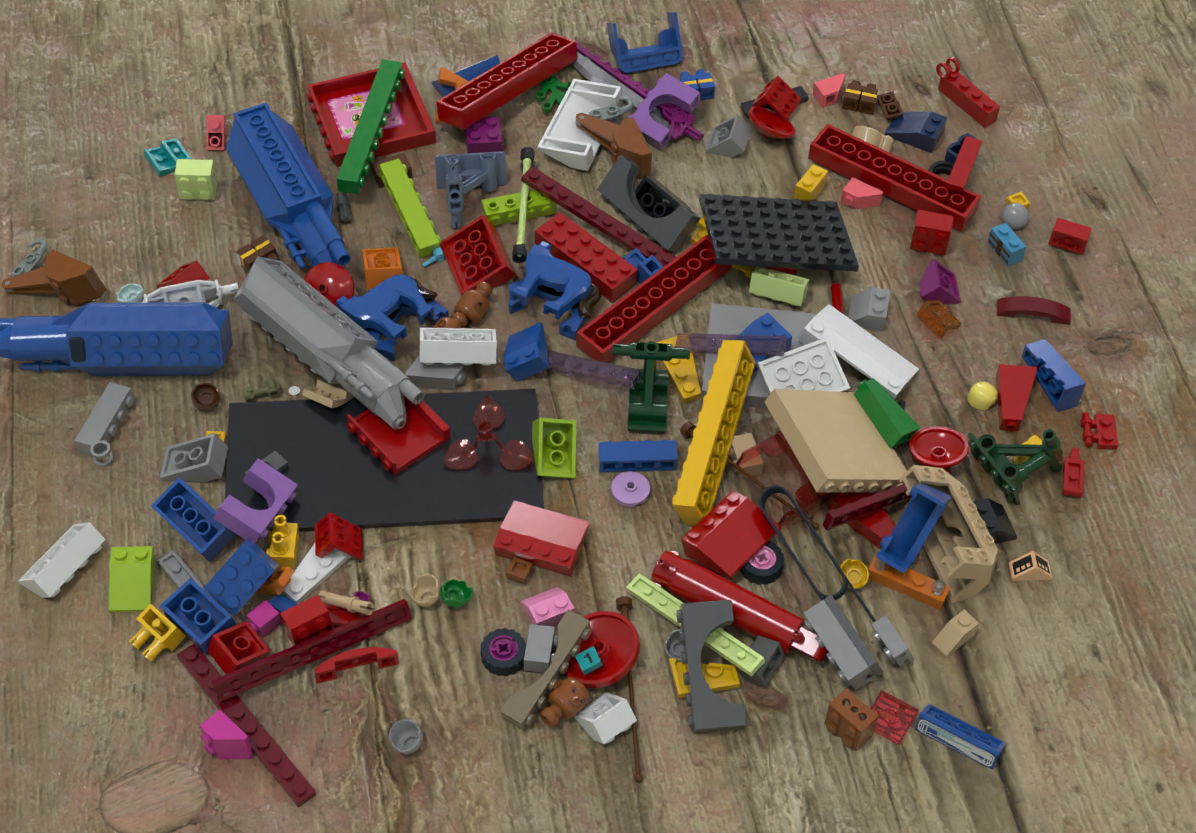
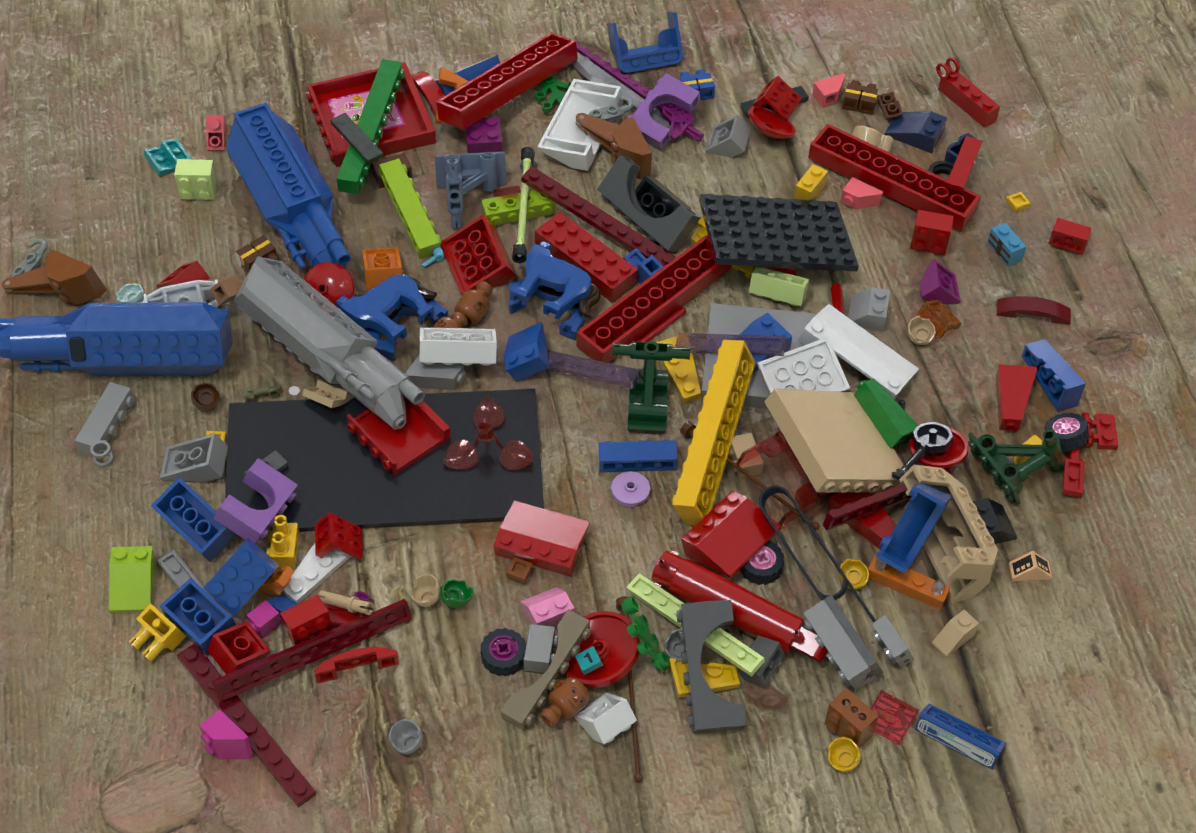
(62, 560): white slope -> none
(226, 290): none -> medium nougat brick
(343, 206): dark grey axle -> none
(356, 138): none -> pearl dark grey tile
(428, 88): none -> red slope
(506, 191): none -> clear red tile
(554, 447): lime slope -> none
(641, 629): none -> green plant
(662, 326): none -> red bar
(843, 754): none -> yellow hair
(921, 330): none -> tan hair
(927, 438): none -> black piece
(982, 395): light yellow hair -> none
(1015, 216): light grey hair -> none
(1070, 430): none -> black wheel

